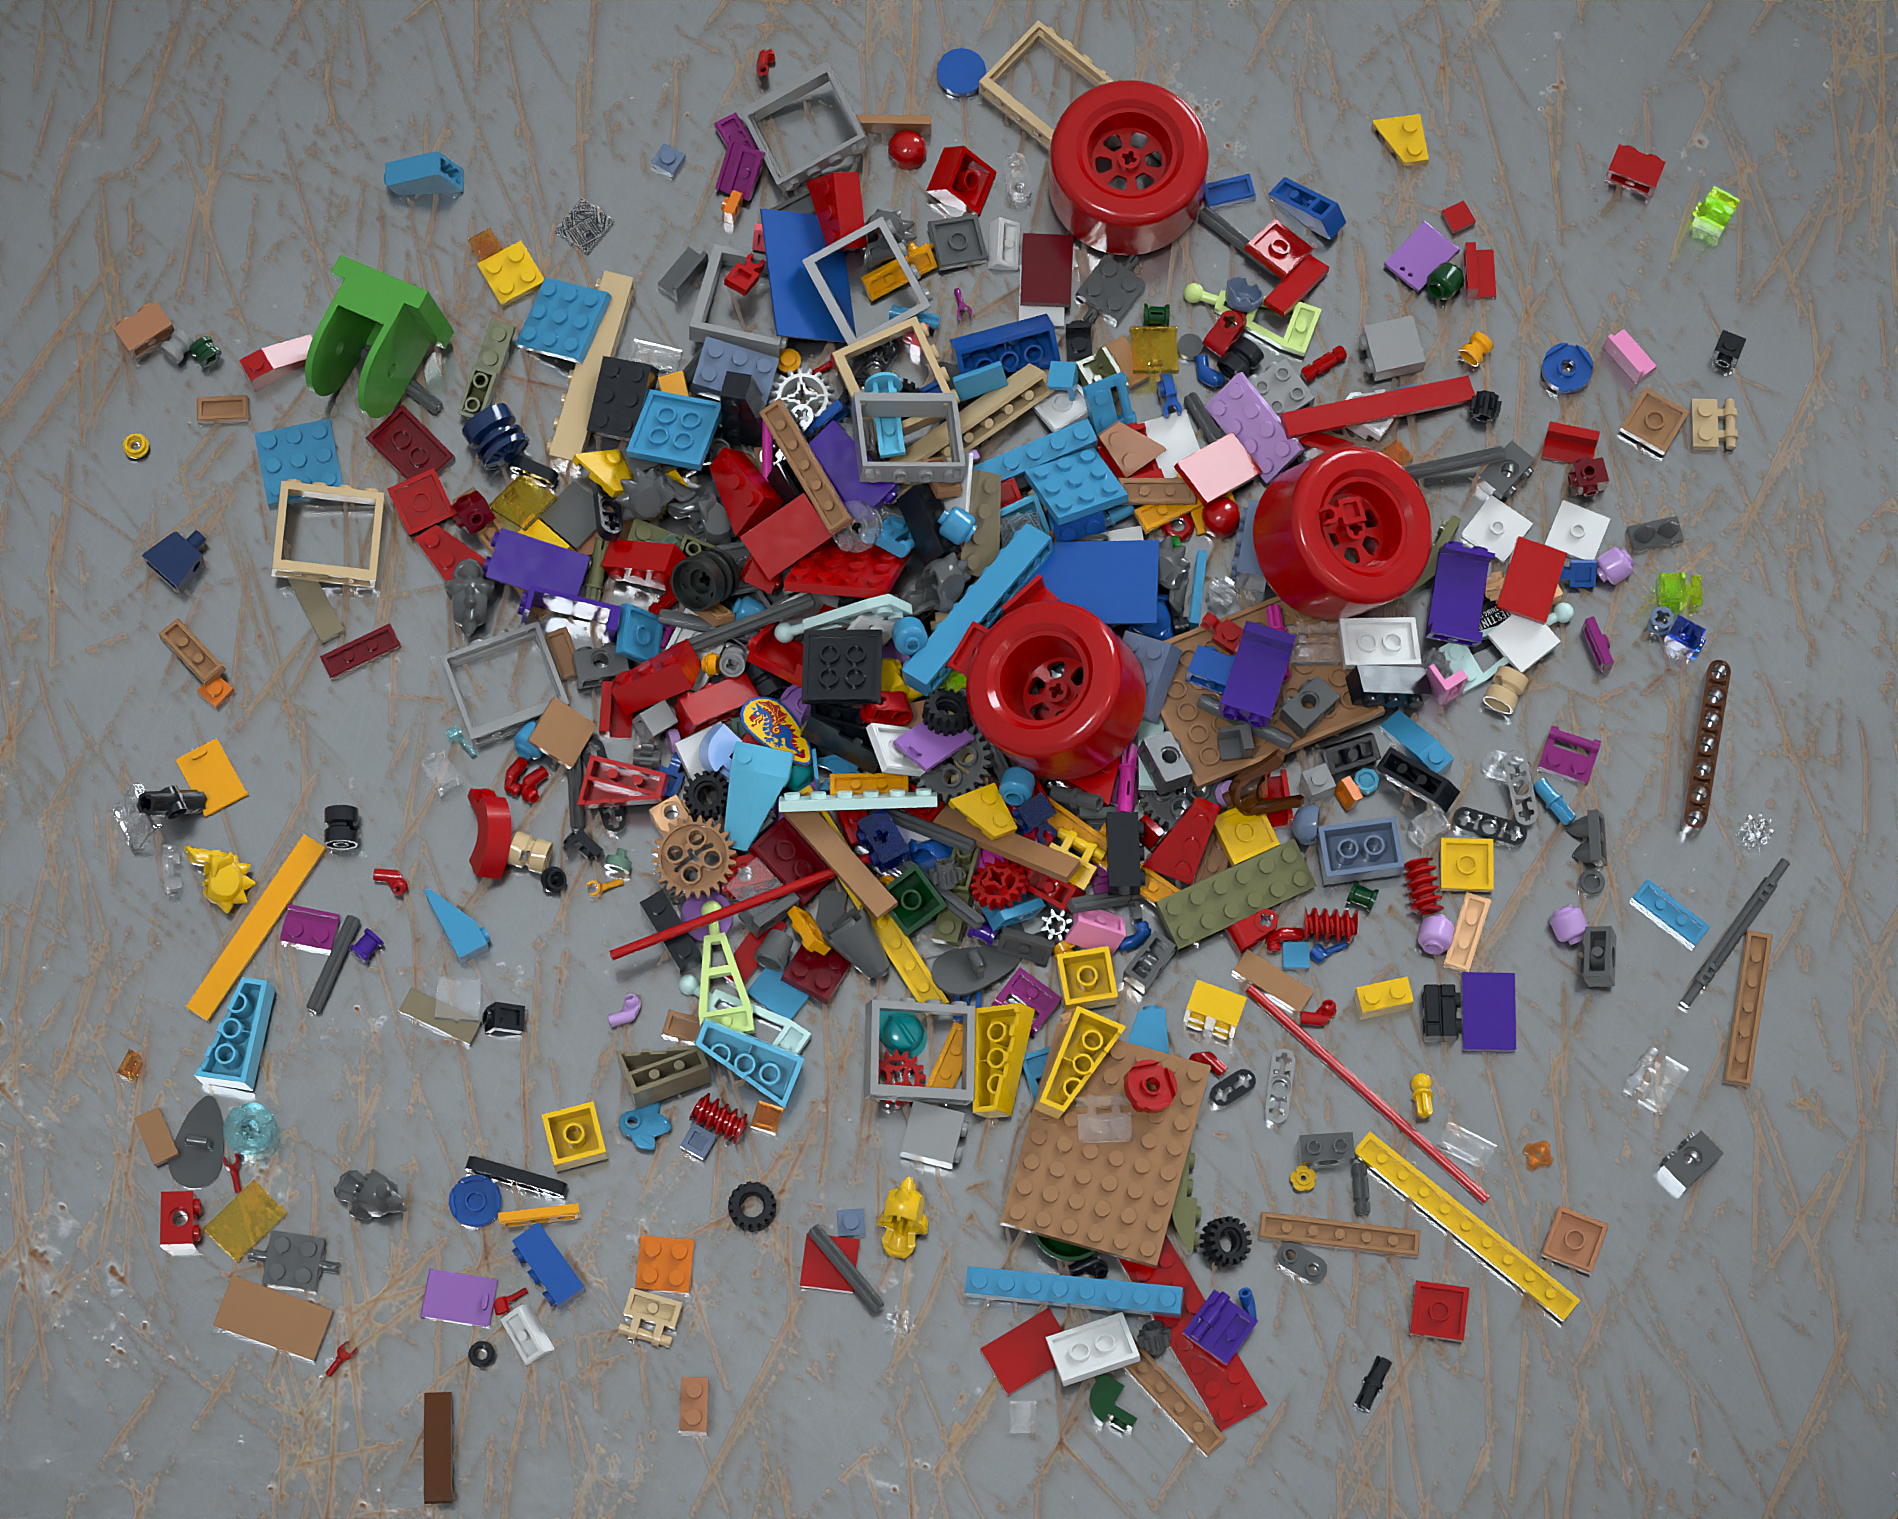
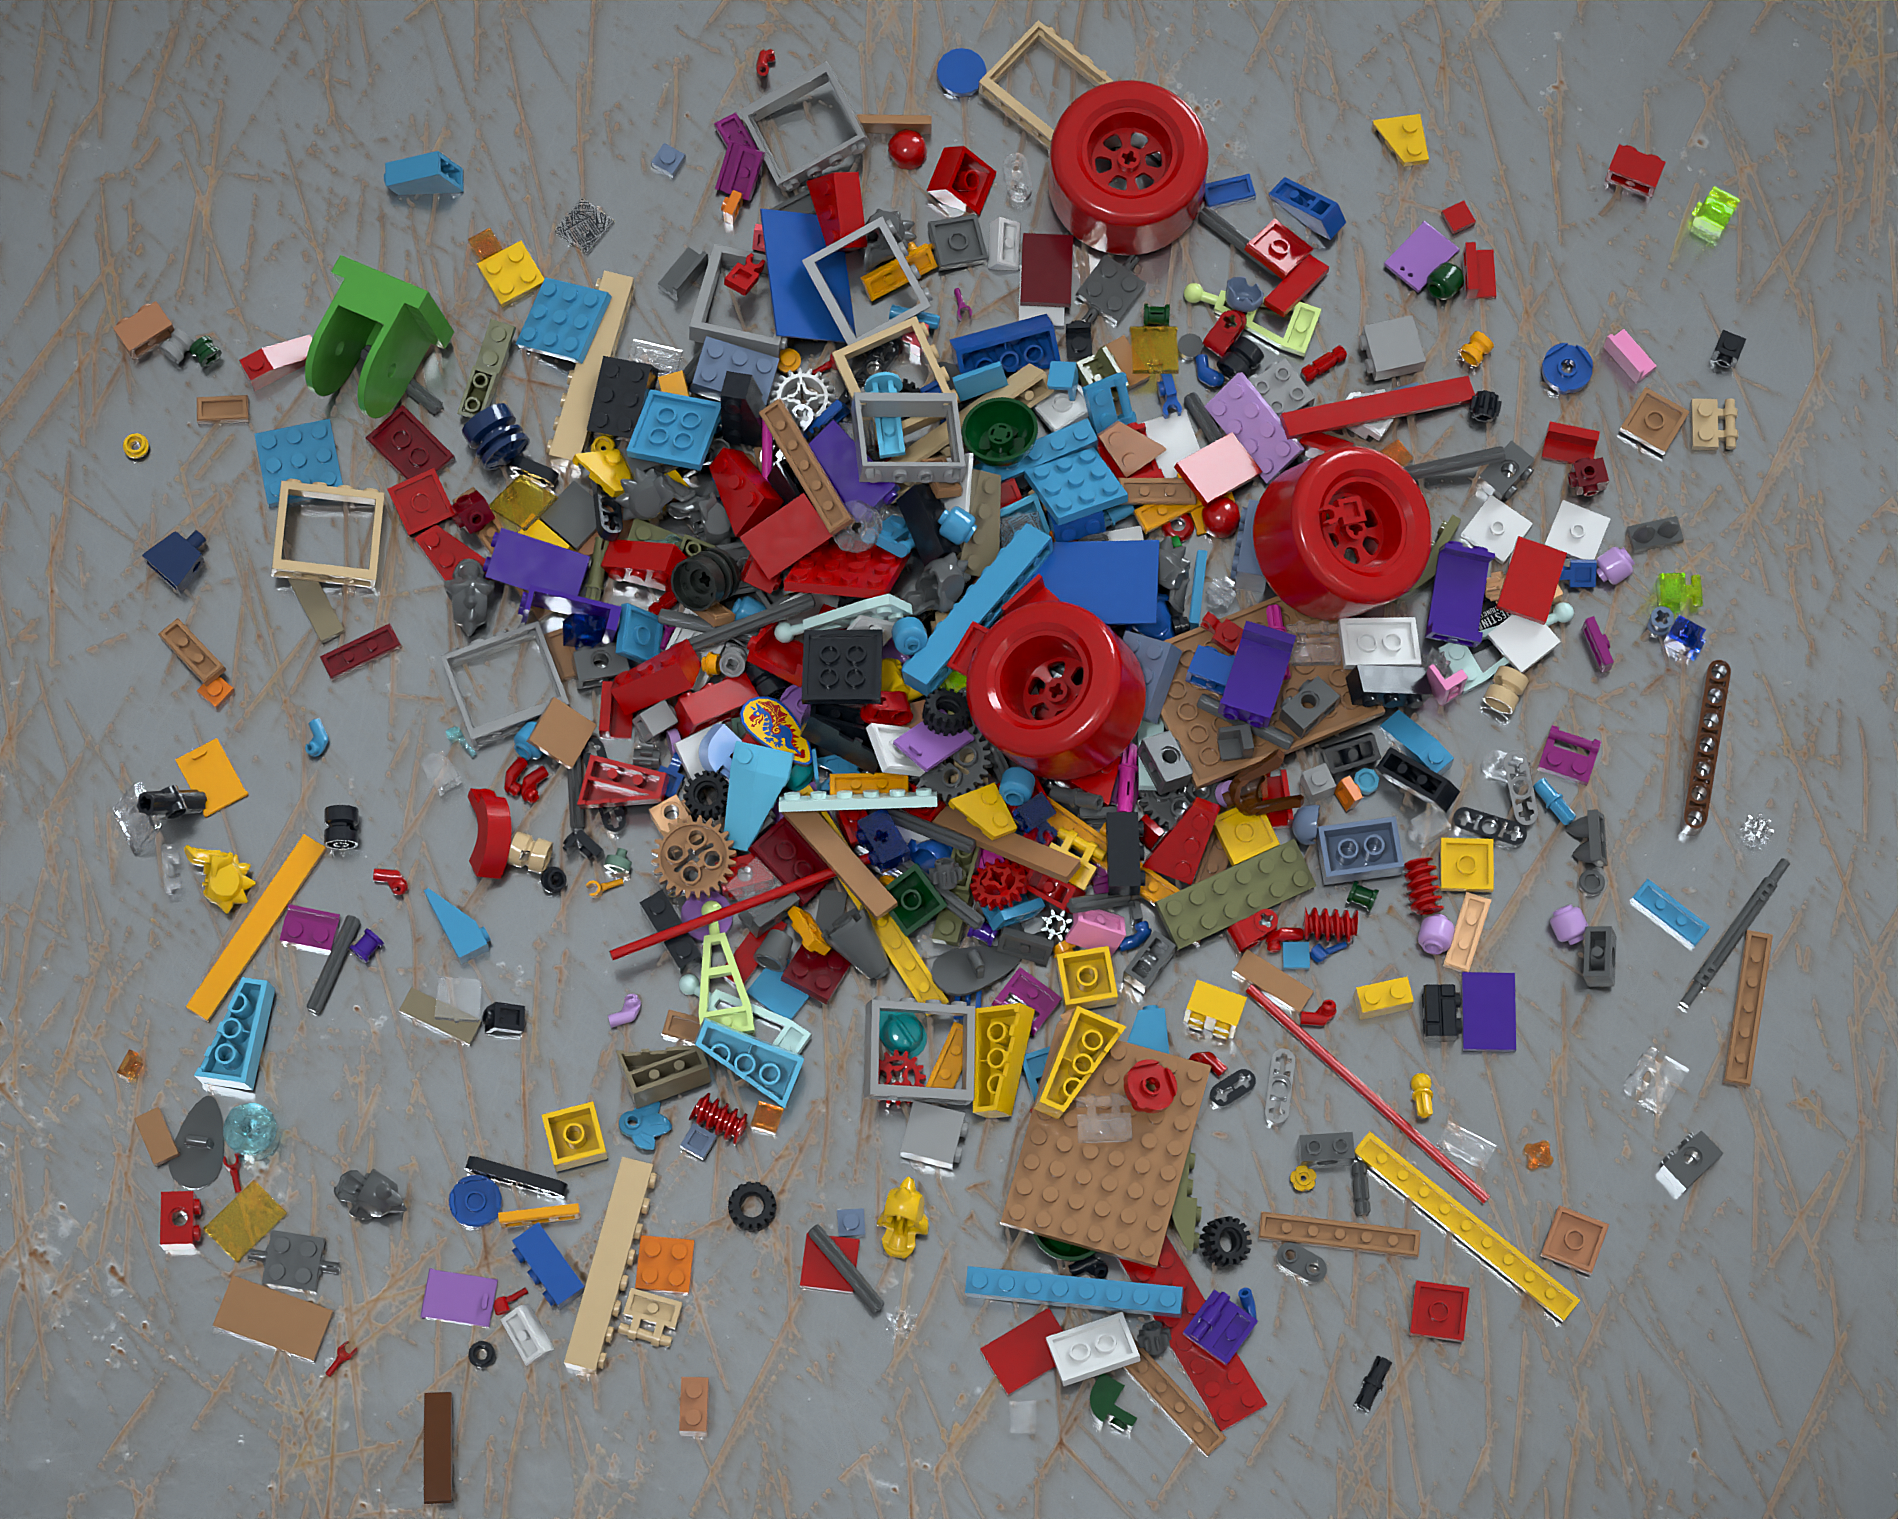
(319, 740): none -> dark azure arm
(583, 630): none -> clear blue brick
(602, 441): none -> yellow plate
(609, 1266): none -> tan brick
(1000, 431): none -> dark green piece

